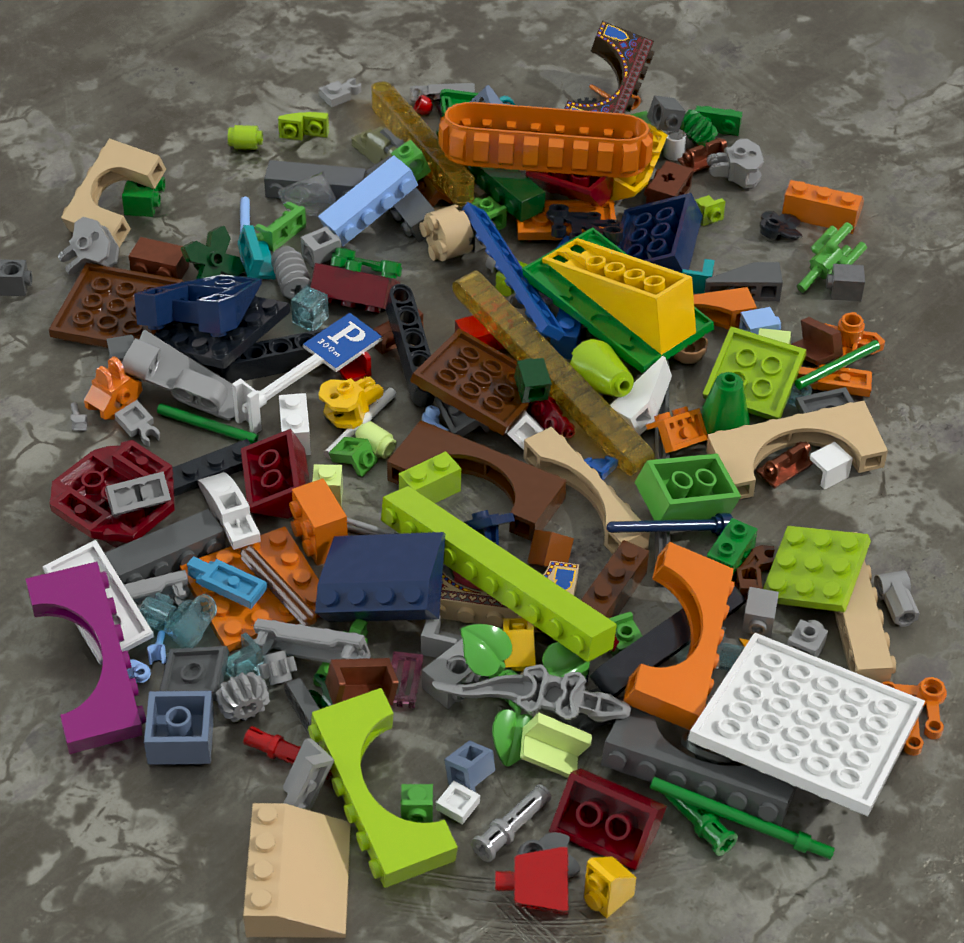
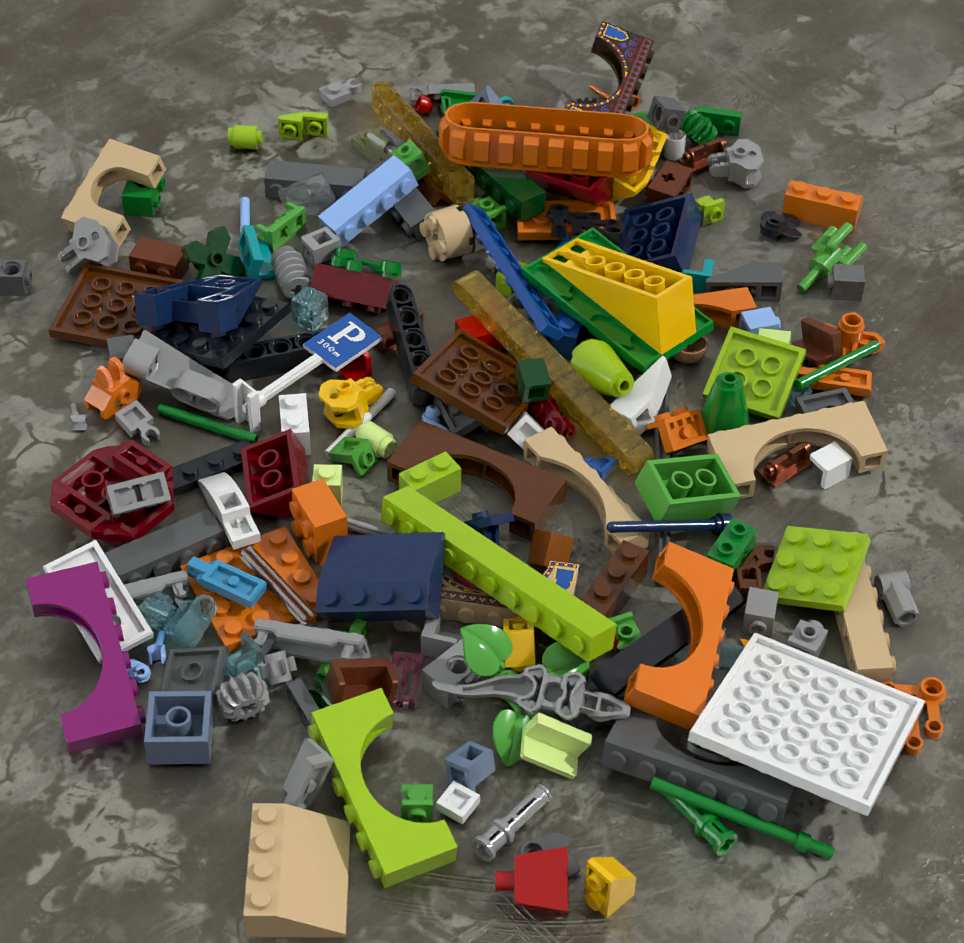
(273, 745): red pin -> none
(607, 818): dark red slope -> none

